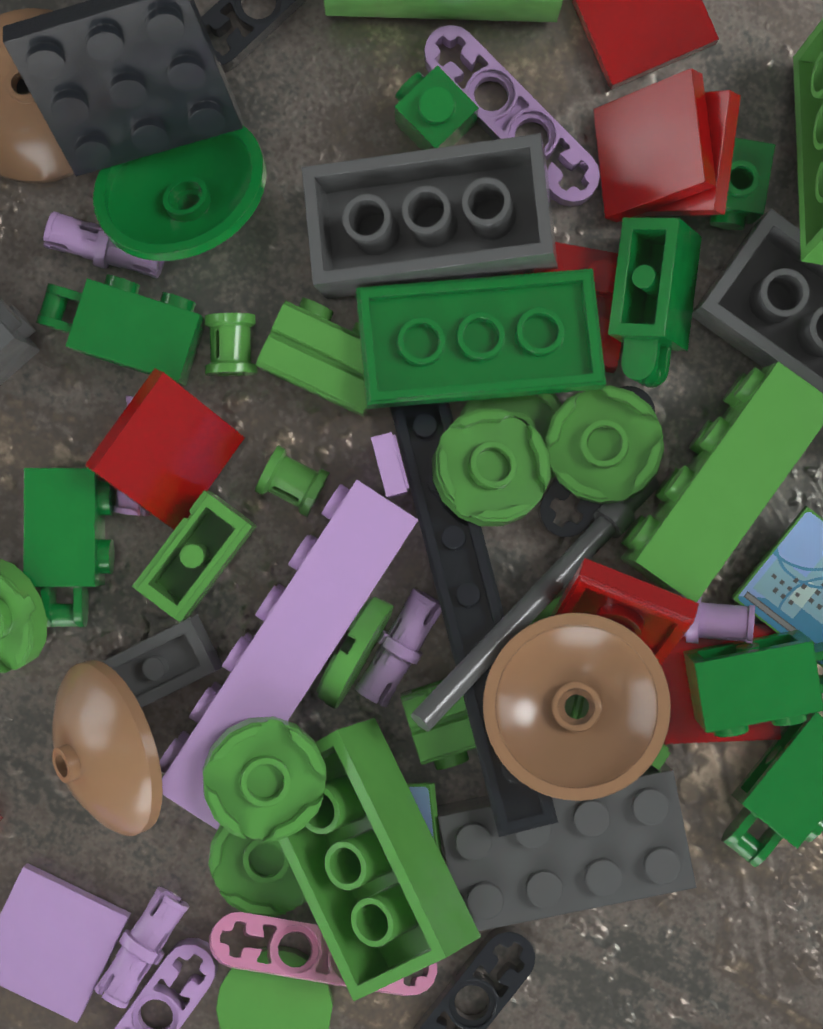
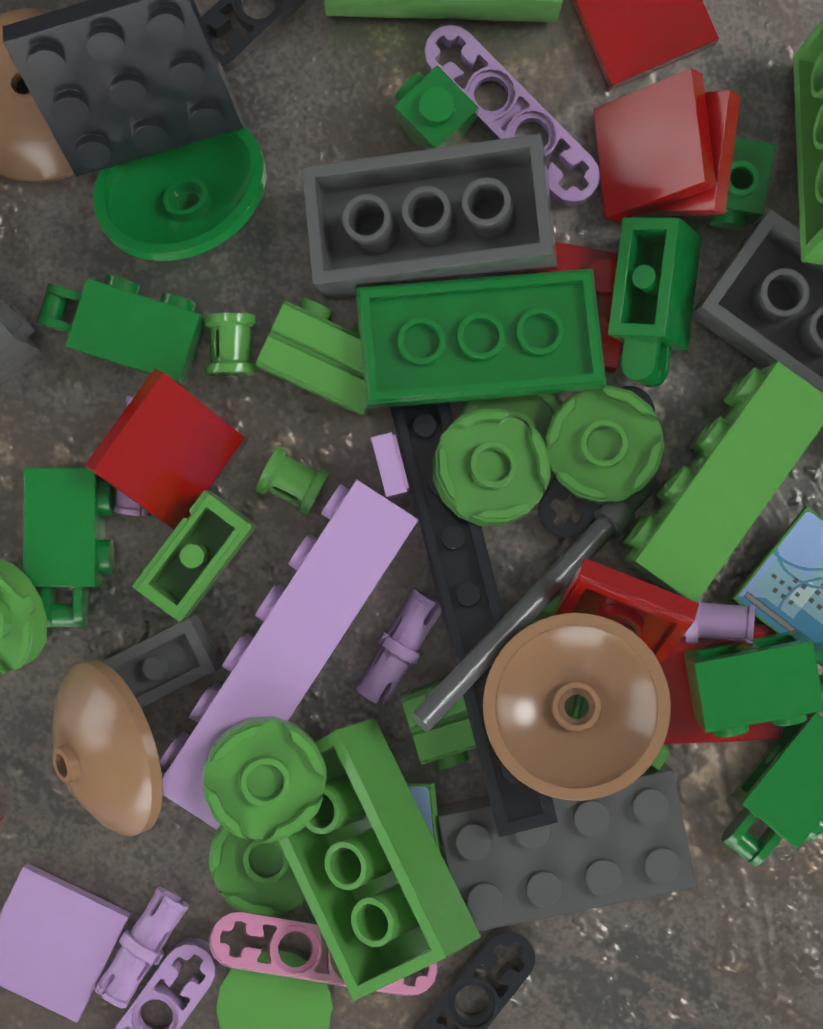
(90, 242): lavender pin -> none
(354, 652): bright green tile -> none

